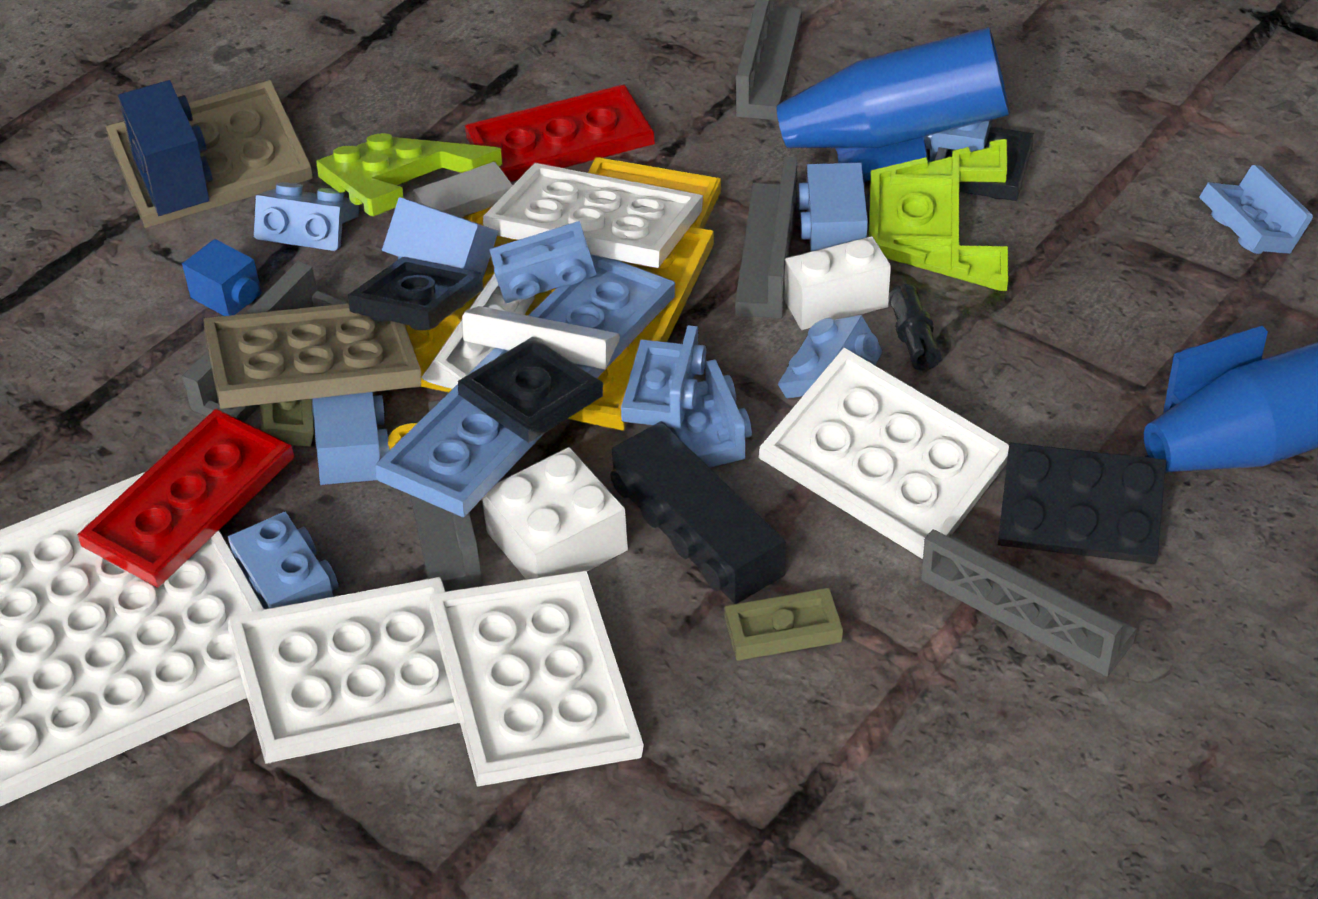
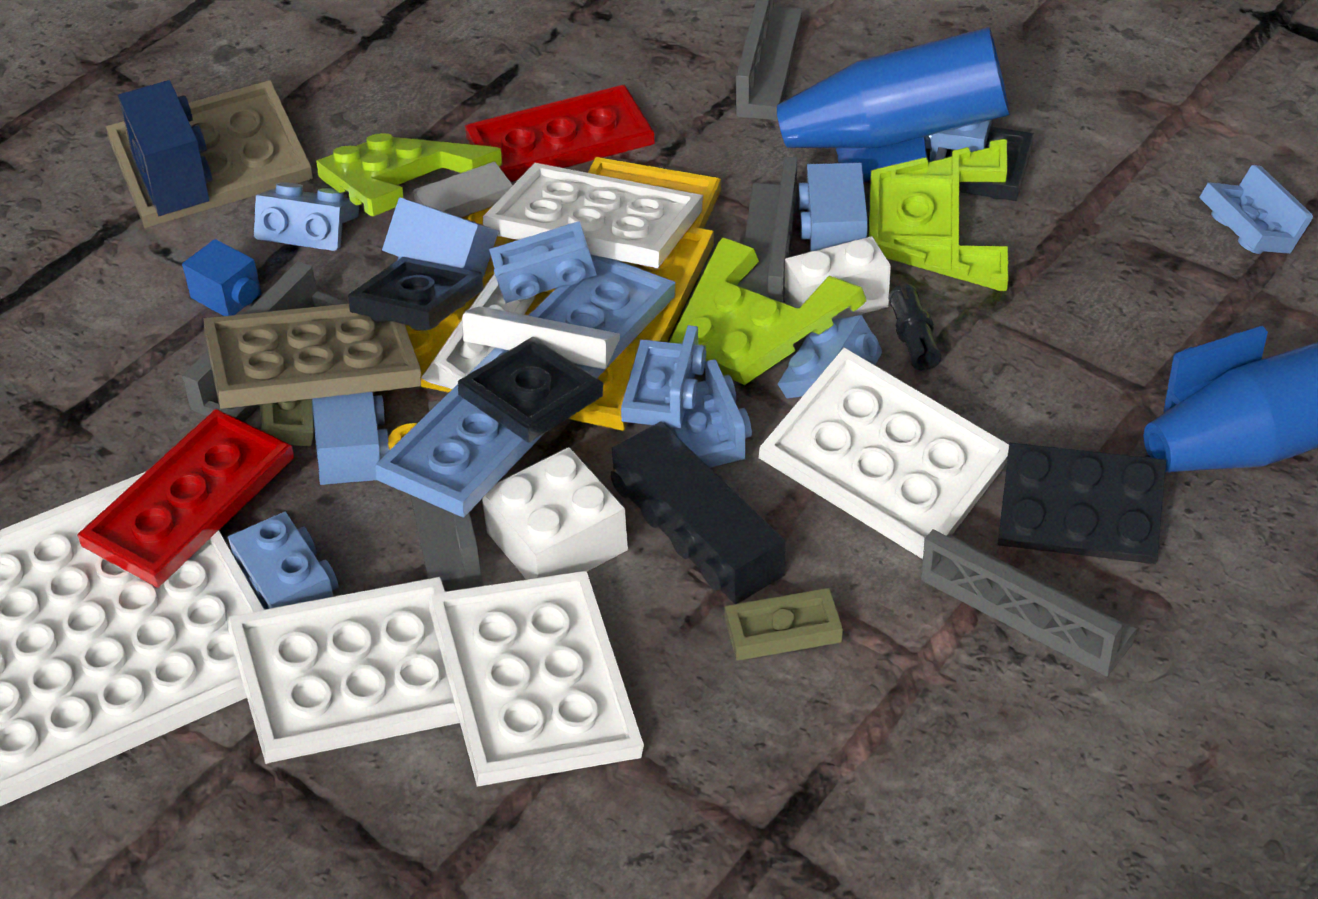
(748, 329): none -> lime wing

